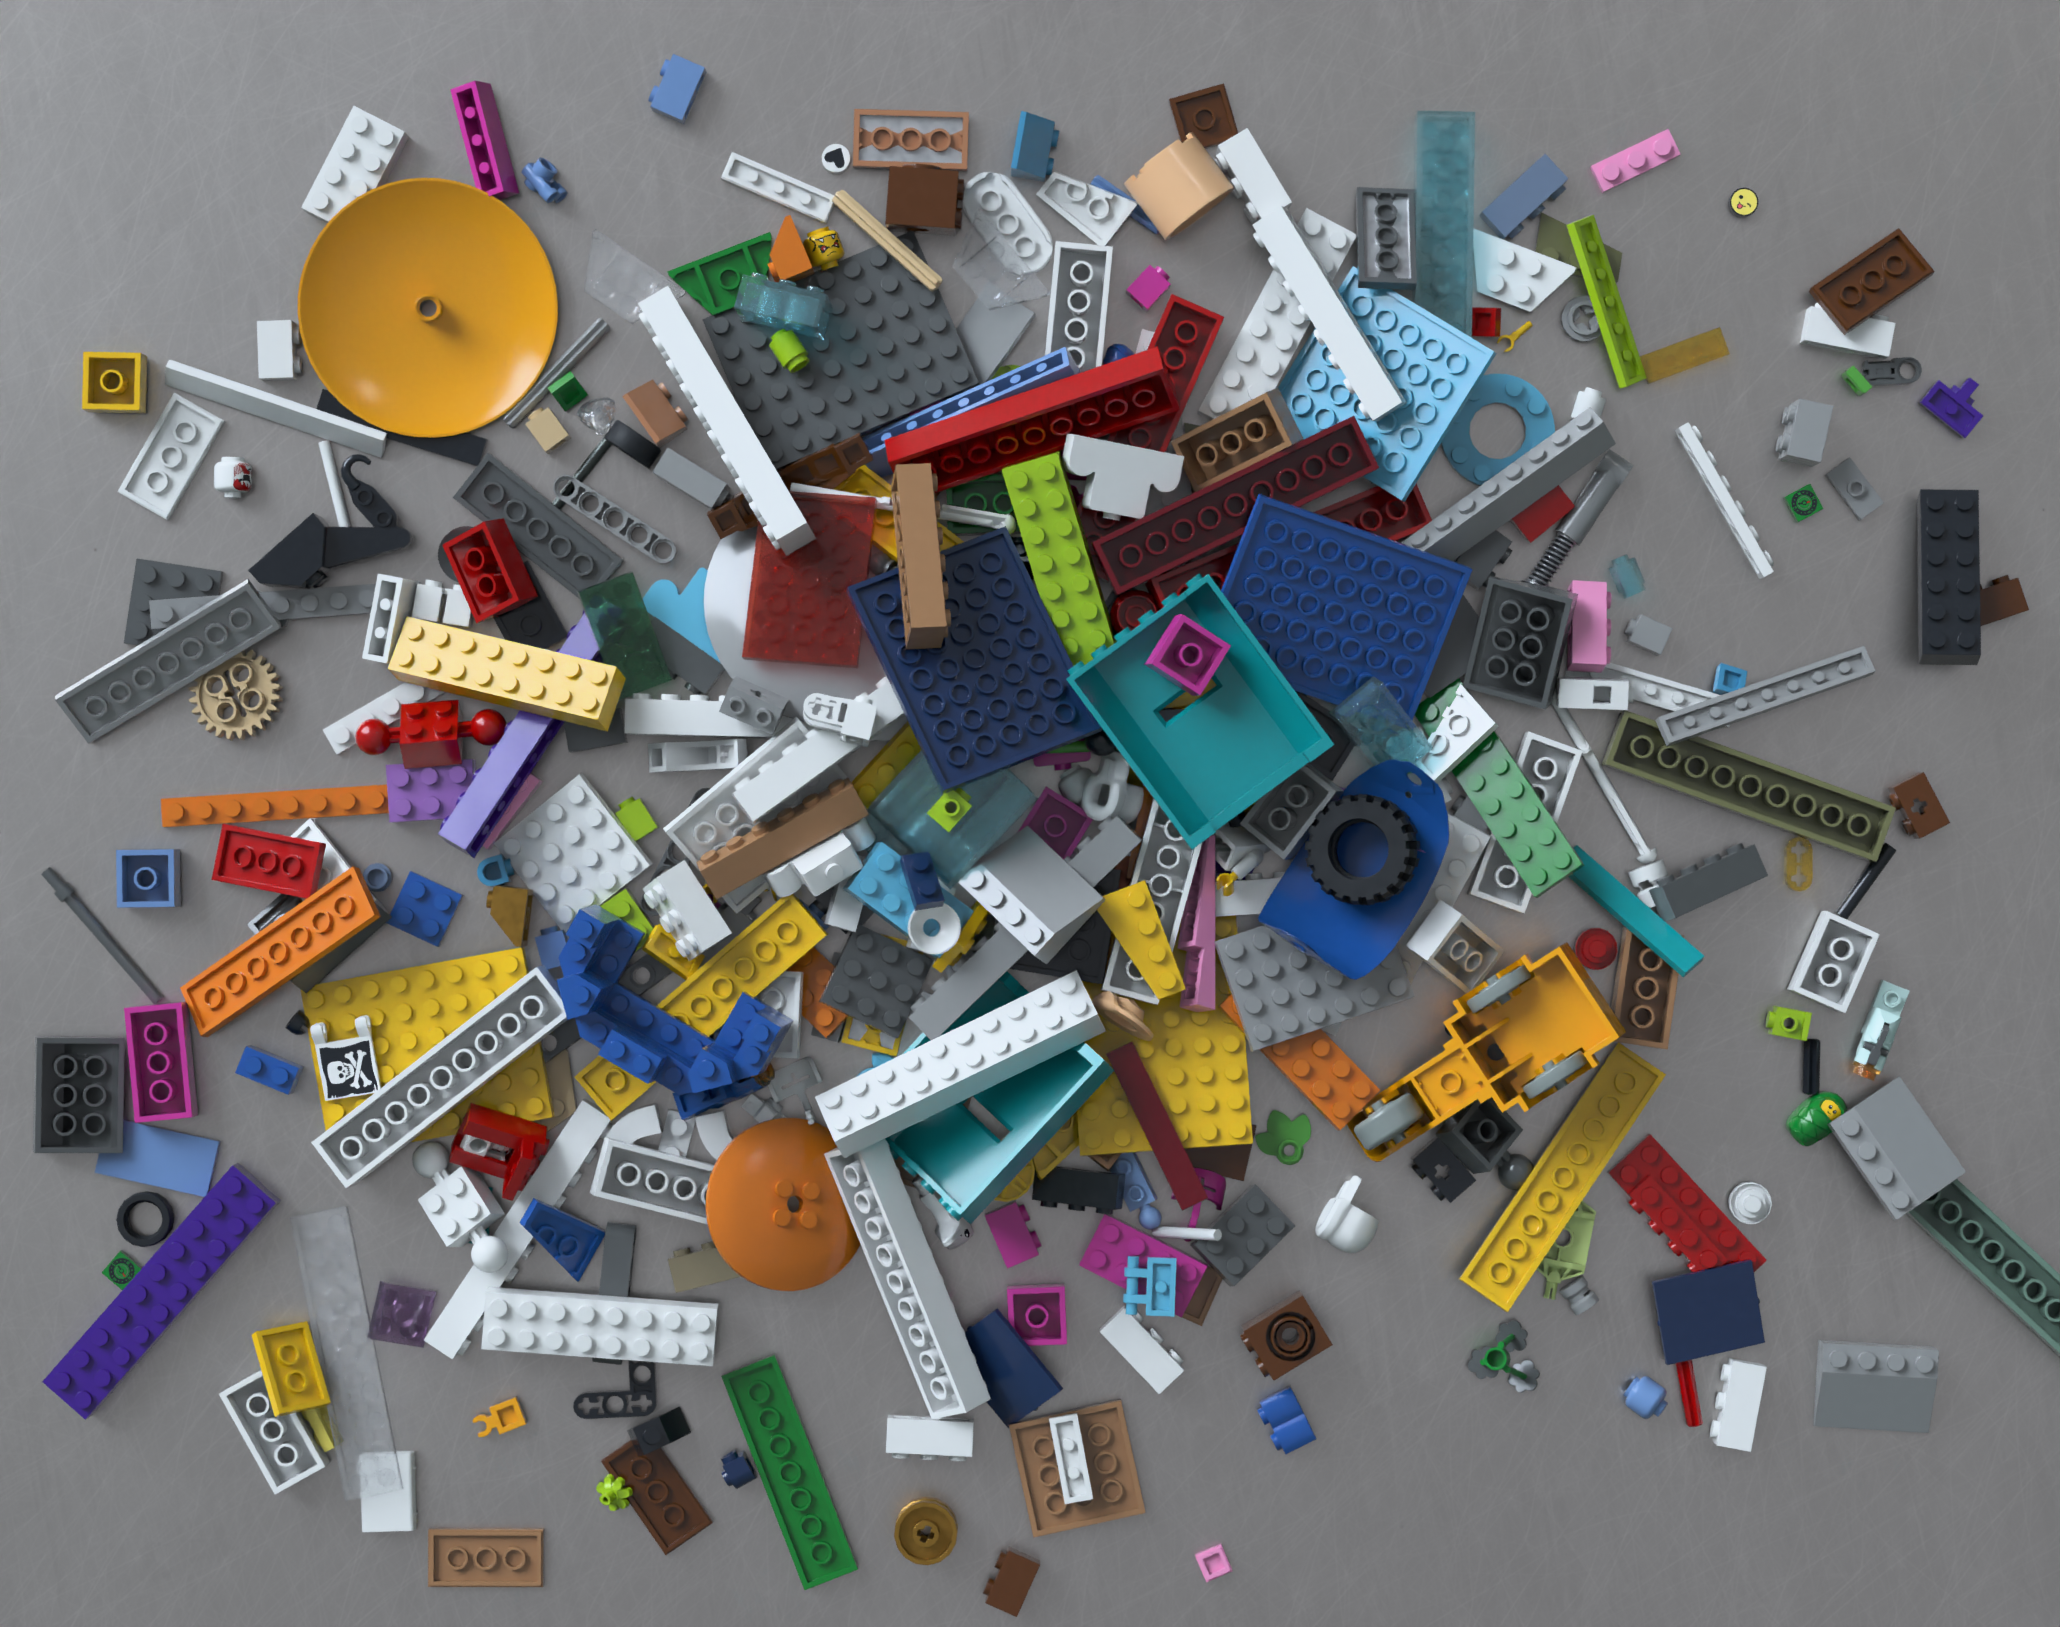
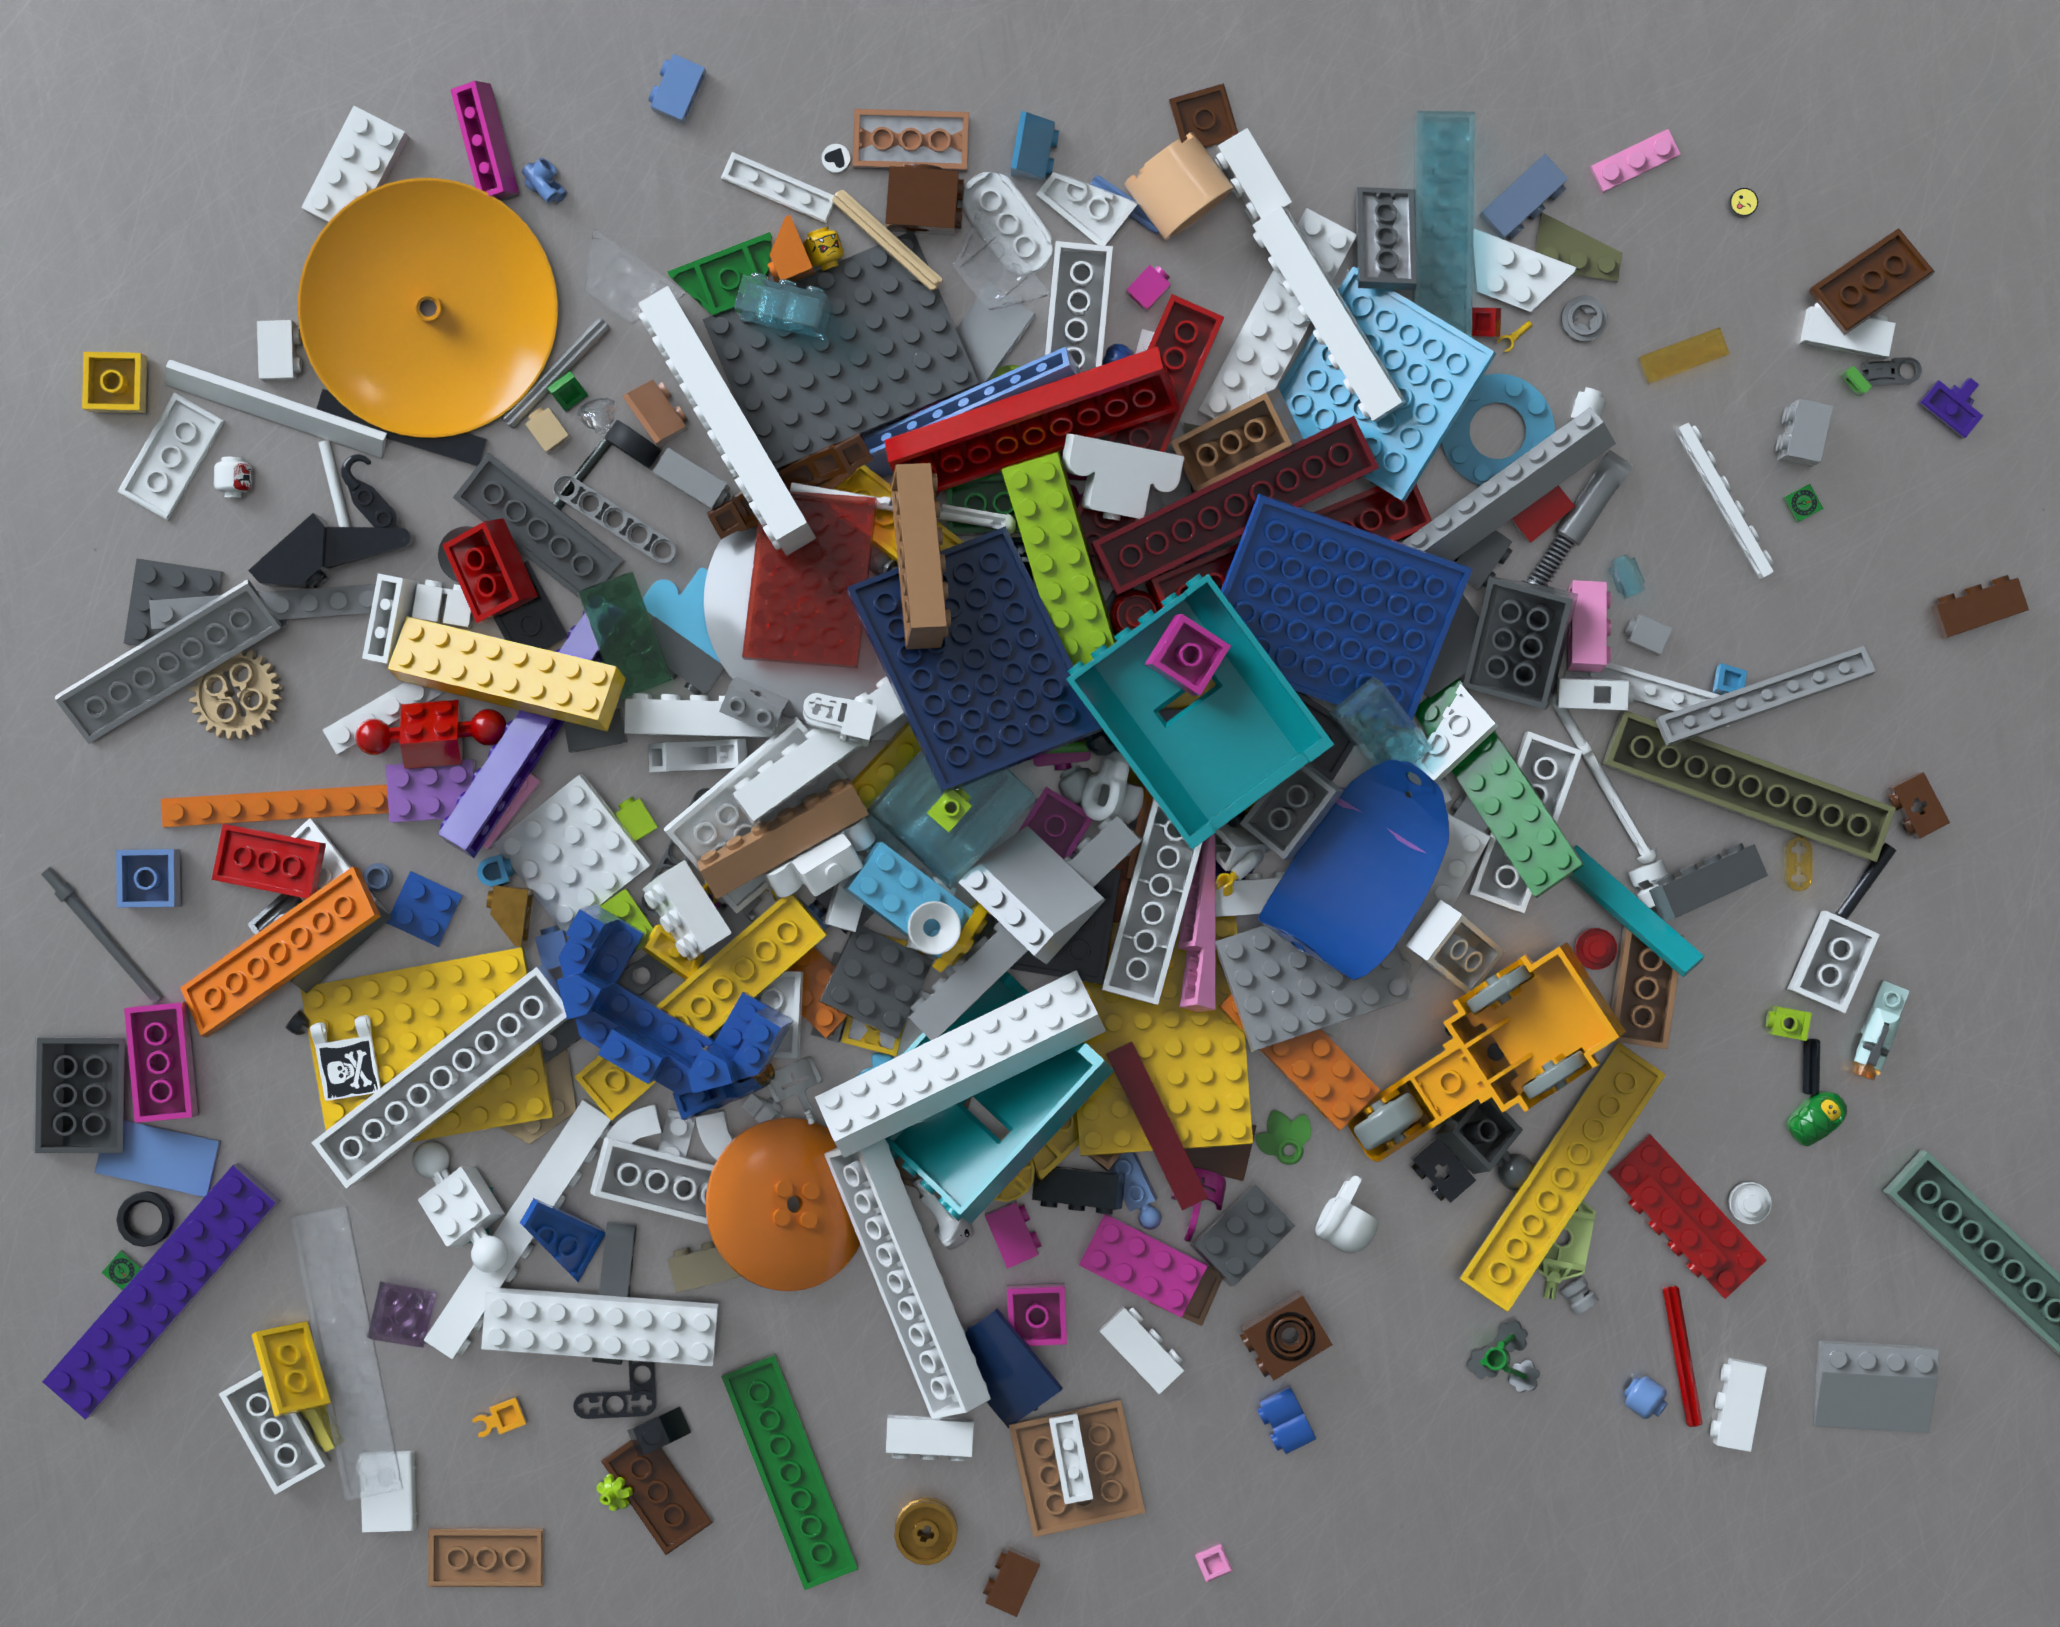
(269, 1069): blue brick -> none
(499, 1146): red brick -> none
(737, 1469): dark blue plate -> none
(789, 350): lime brick -> none
(922, 881): dark blue plate -> none
(1123, 1014): light nougat hat -> none
(1140, 933): yellow wing -> none
(1160, 1286): medium azure plate -> none
(1187, 1233): white bar -> none
(1324, 841): black tyre -> none
(1606, 301): lime plate -> none
(1708, 1312): dark blue piece -> none
(1854, 488): light grey plate -> none
(1896, 1148): light grey slope -> none
(1948, 577): black brick -> none

